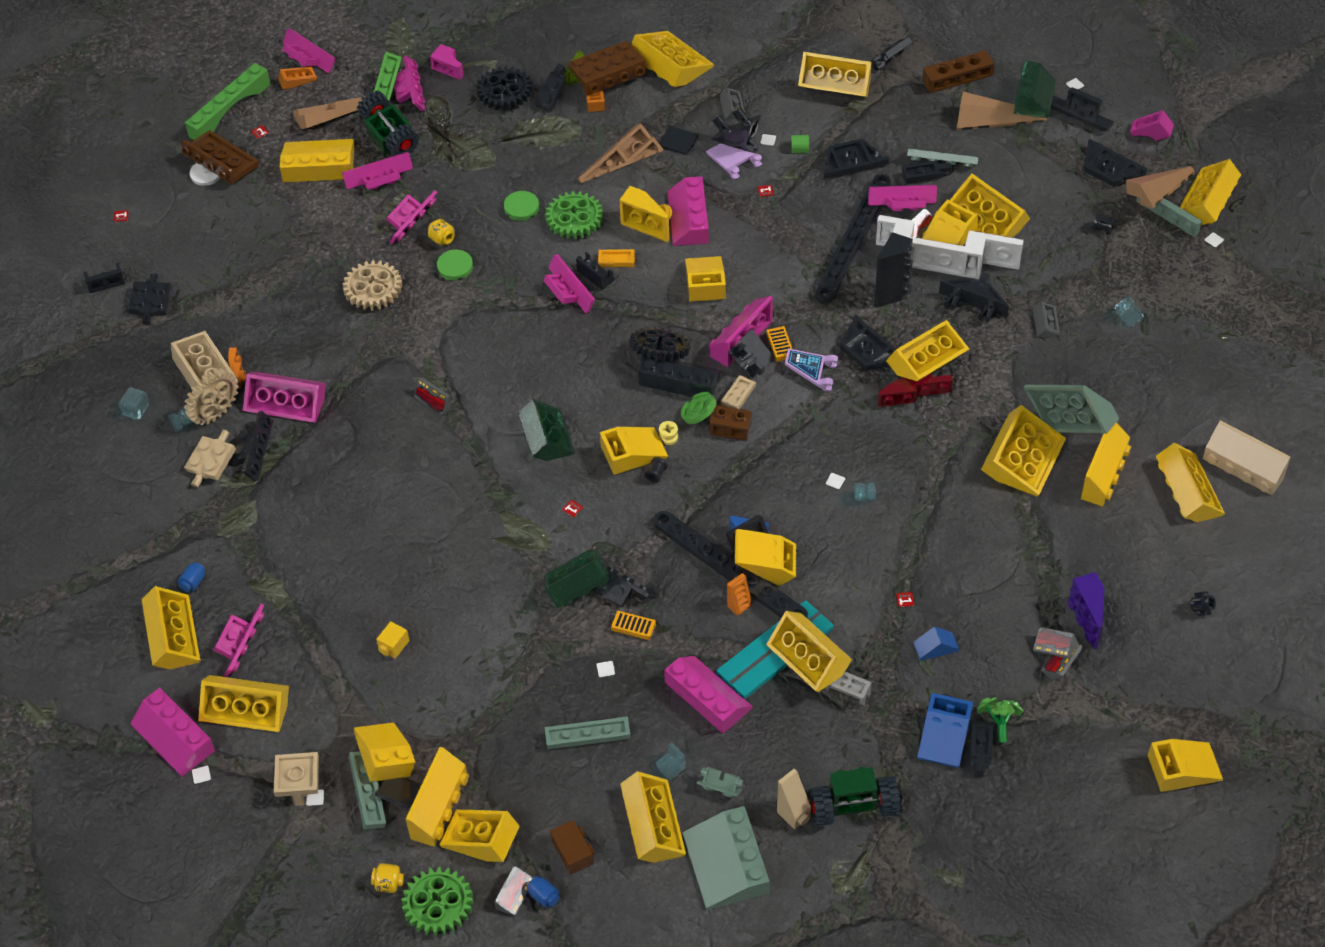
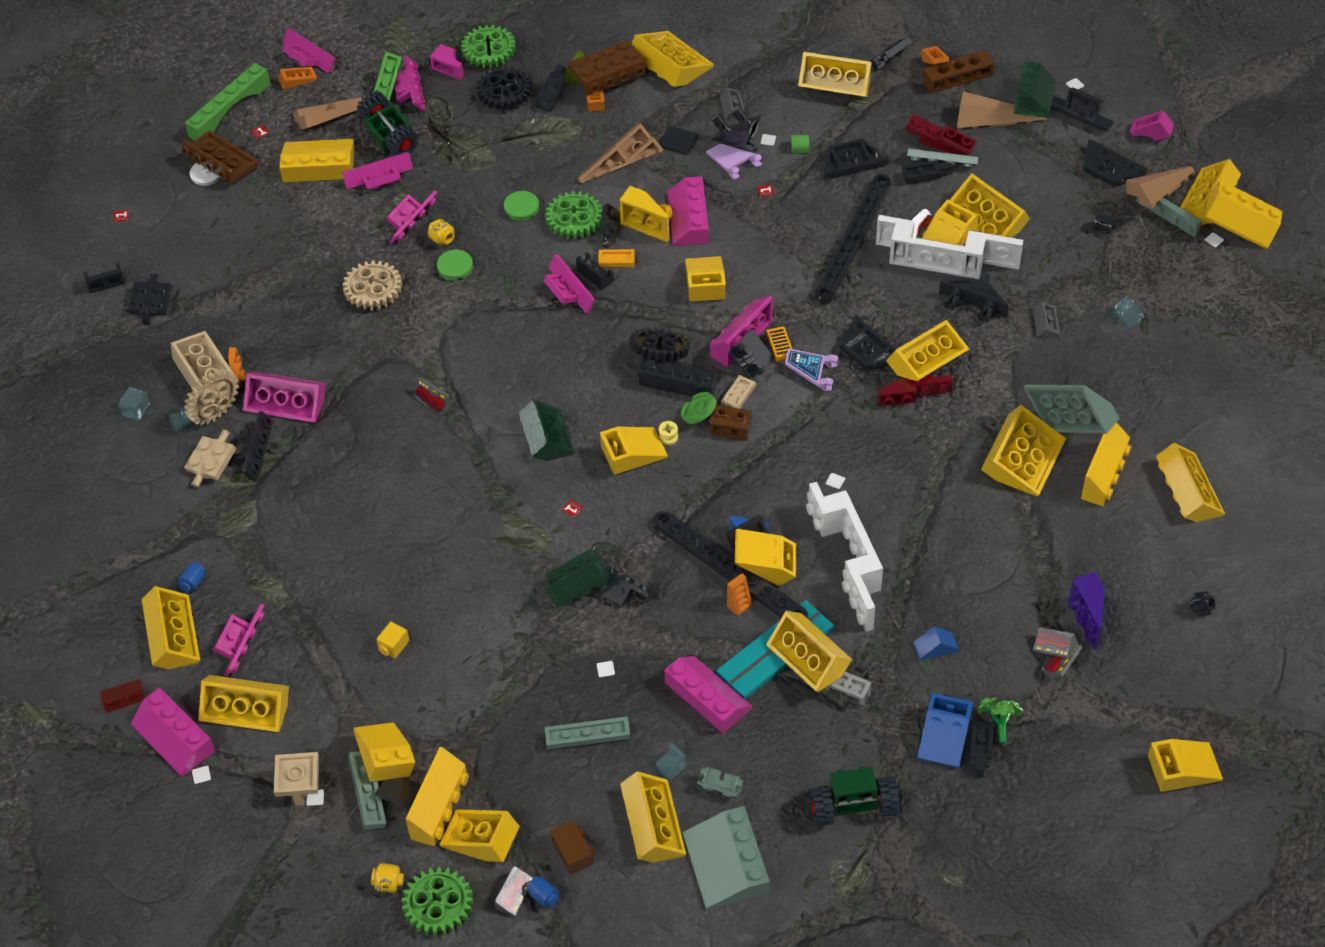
(122, 696): none -> clear red panel
(501, 45): none -> bright green gear
(609, 225): none -> black hinge
(633, 625): light orange tile -> none
(657, 466): black bush -> none
(792, 800): tan slope -> none
(860, 493): clear light blue wheel -> none
(861, 574): none -> white bracket
(893, 270): black slope -> none
(902, 197): dark pink bracket -> none
(905, 599): red sticker -> none
(934, 55): none -> orange slope
(942, 139): none -> dark red slope
(1242, 214): none -> yellow slope
(1246, 458): tan slope -> none

